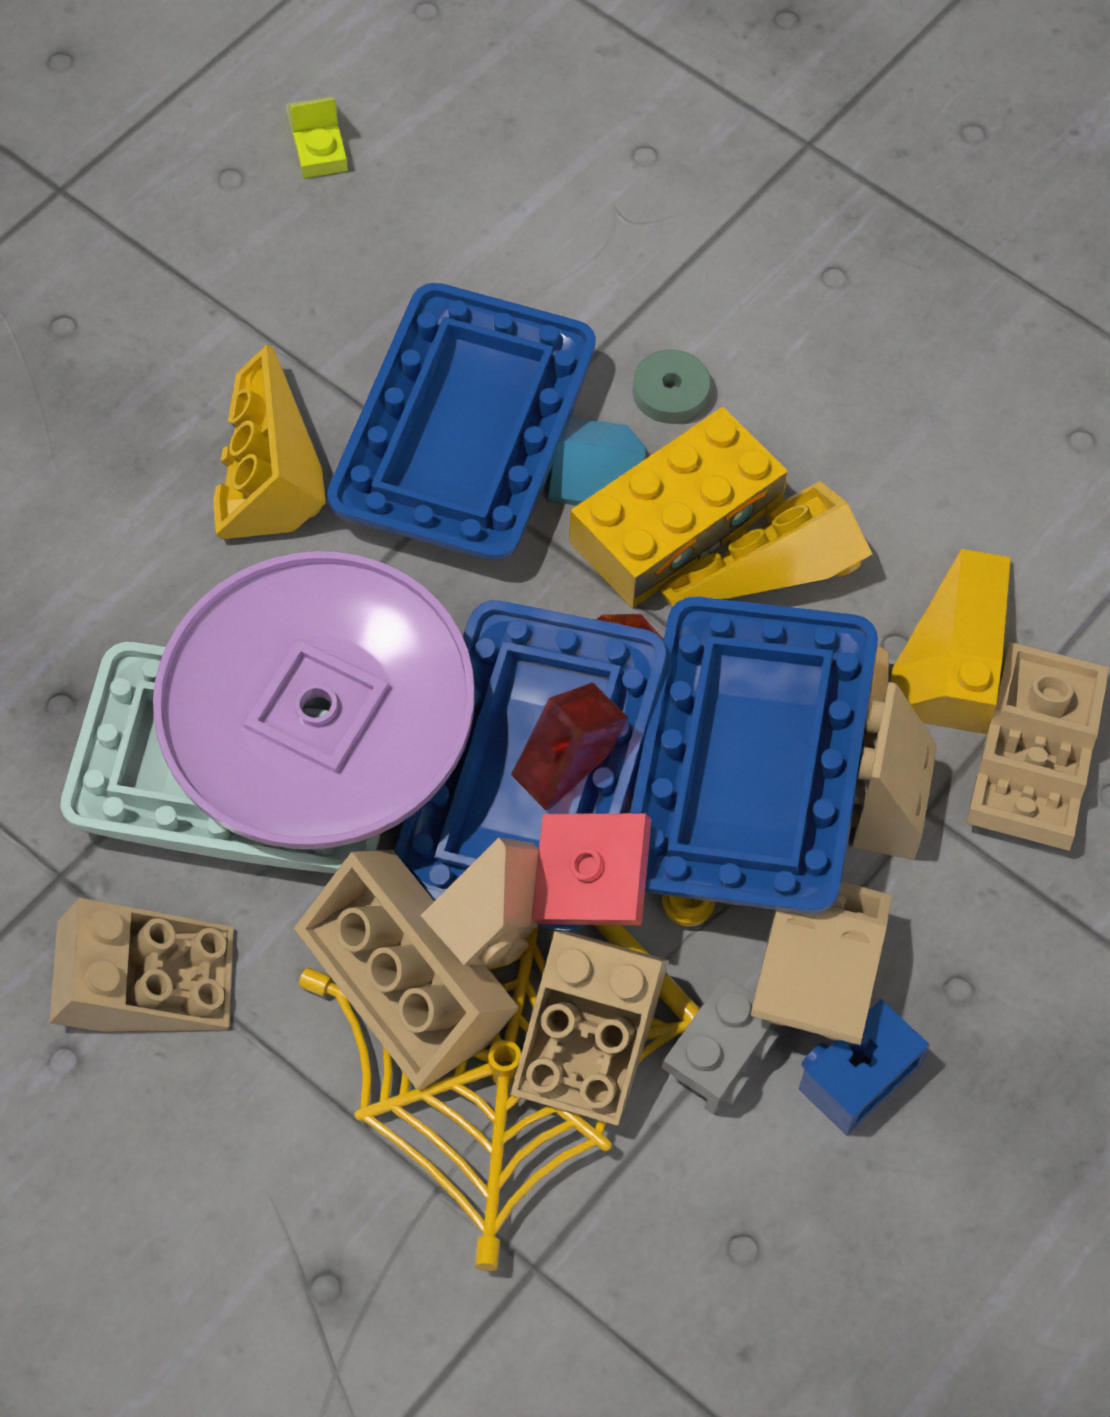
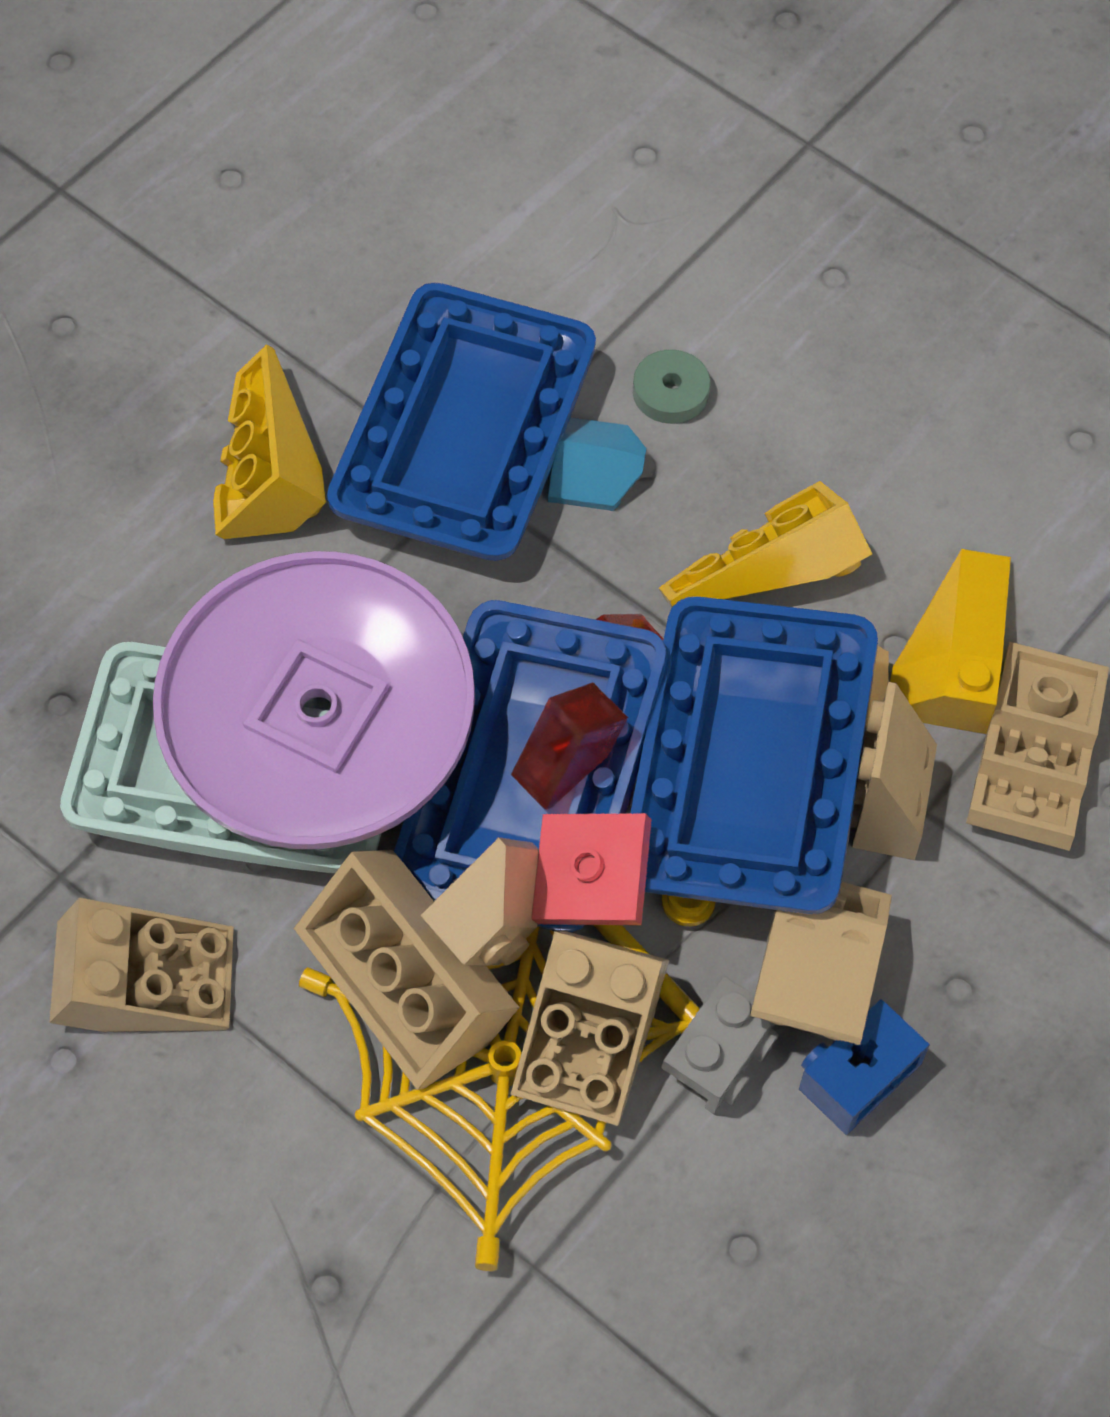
(317, 136): neon yellow slope -> none
(677, 506): yellow brick -> none

